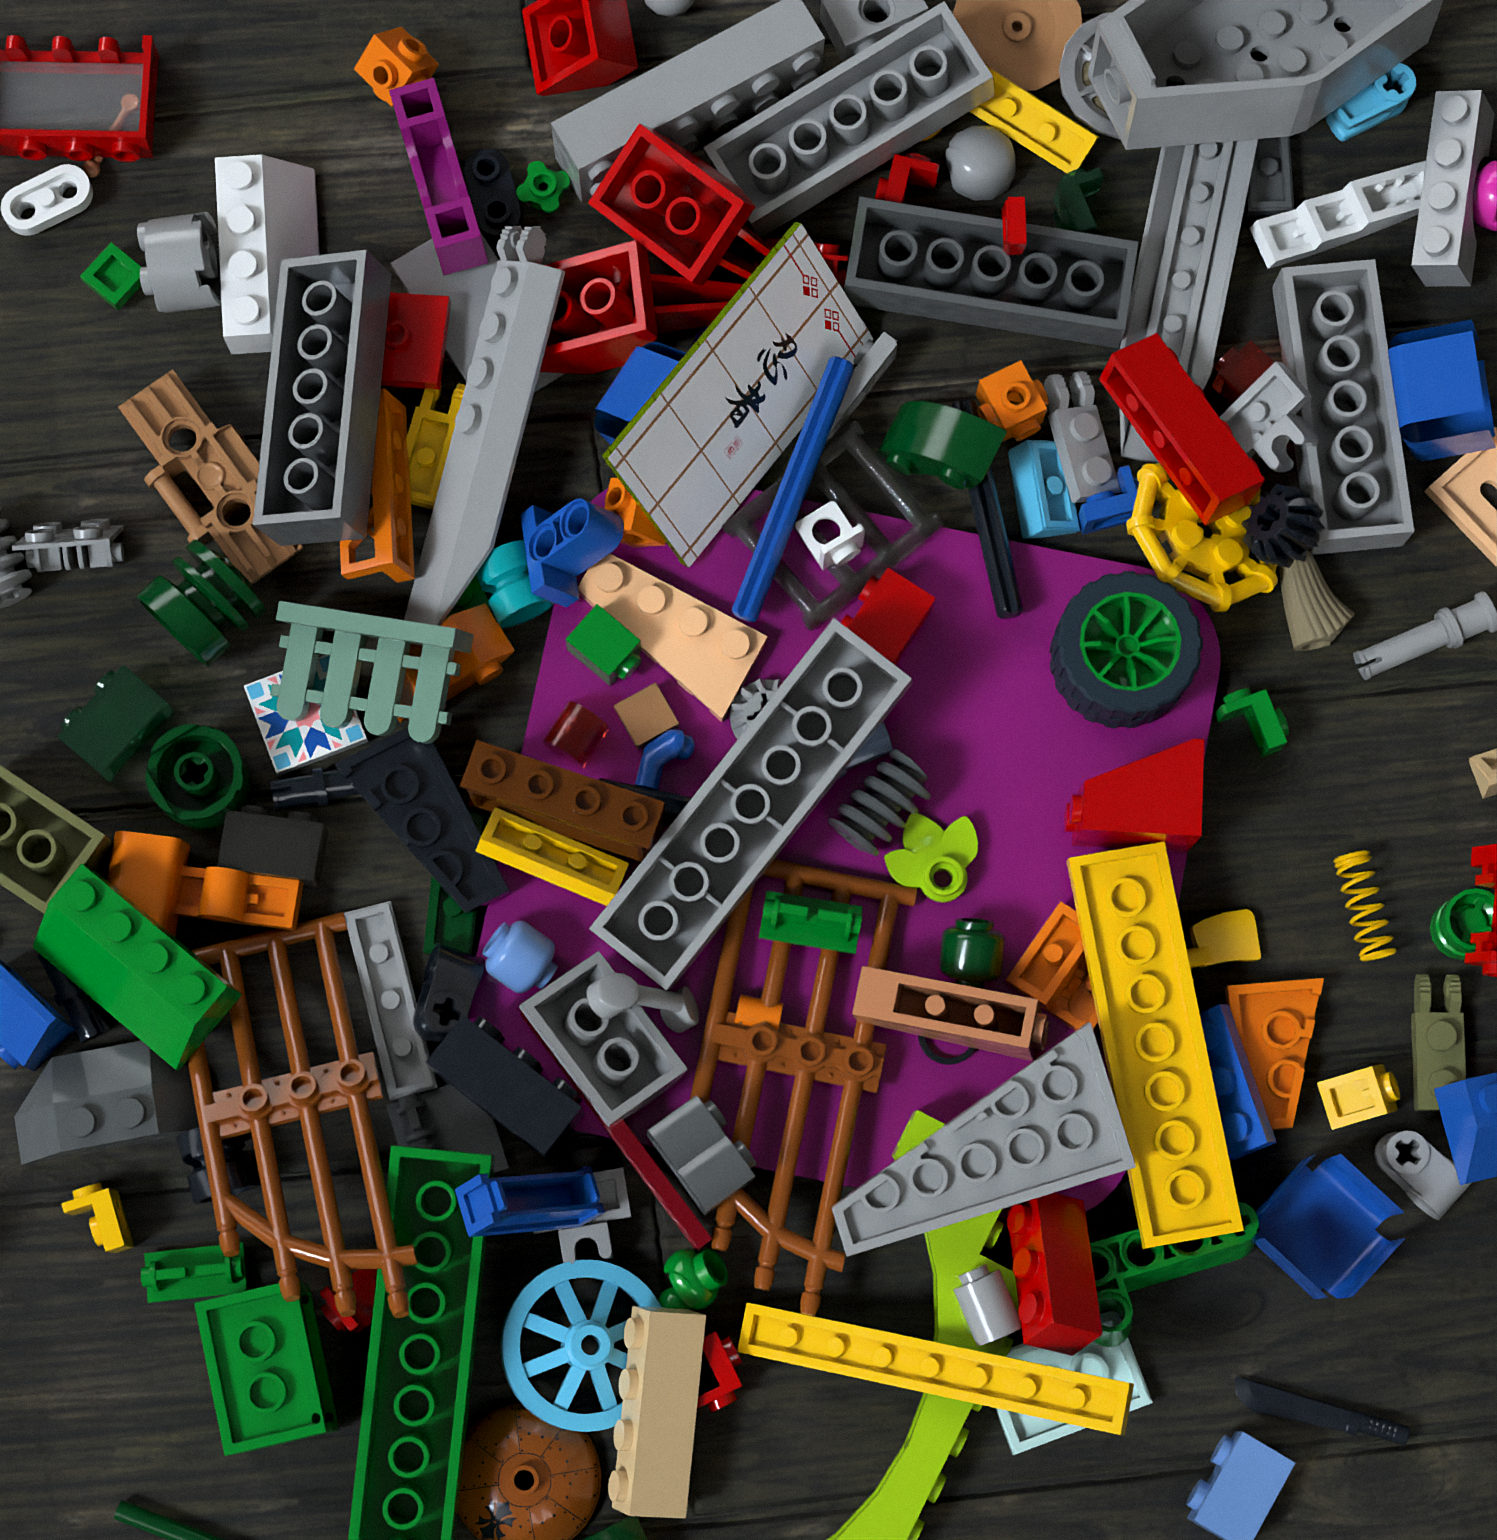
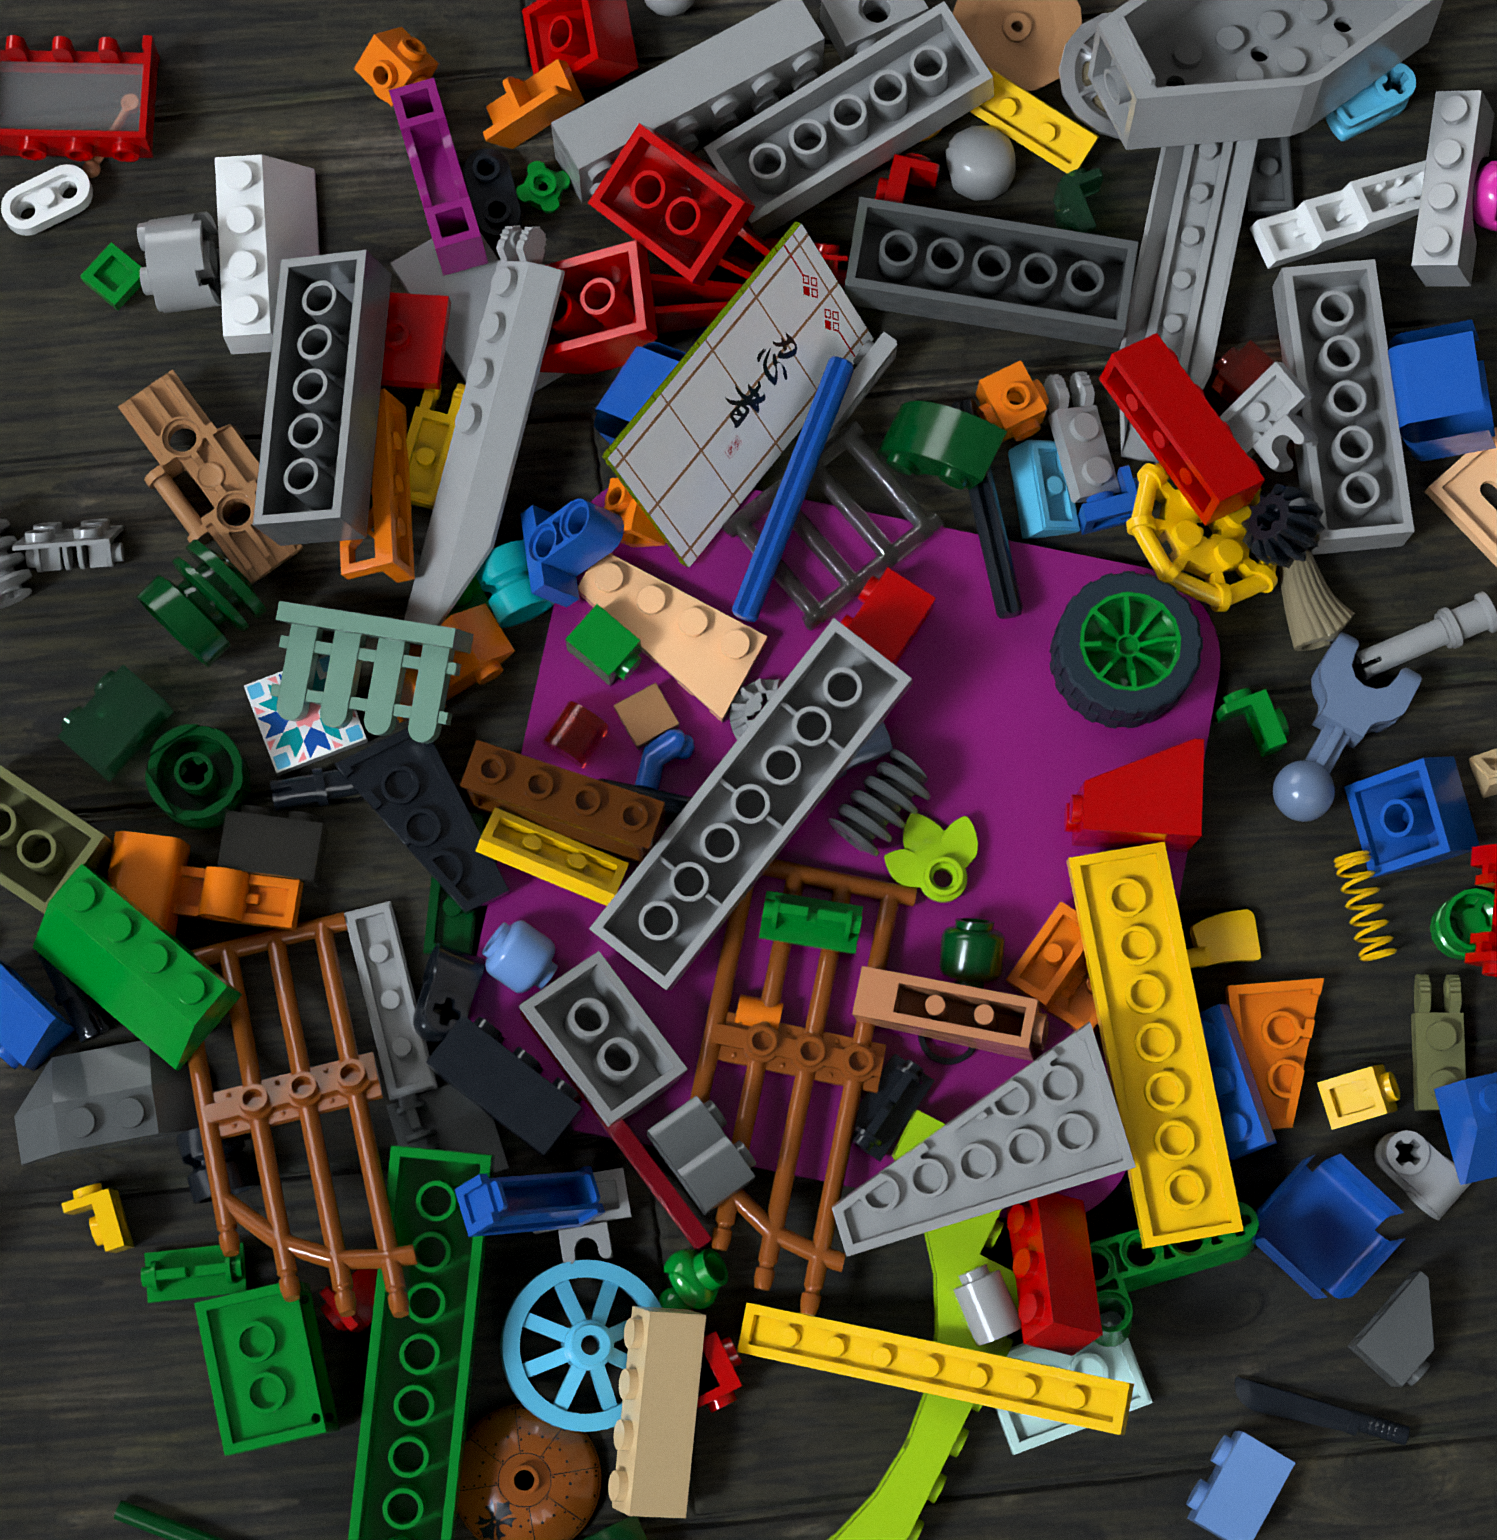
(532, 104): none -> orange panel
(619, 992): light grey bar -> none
(841, 548): white bracket -> none
(886, 1113): none -> black hinge
(1014, 225): red tile -> none
(1344, 716): none -> sand blue piece
(1399, 1334): none -> dark grey slope
(1412, 815): none -> blue slope

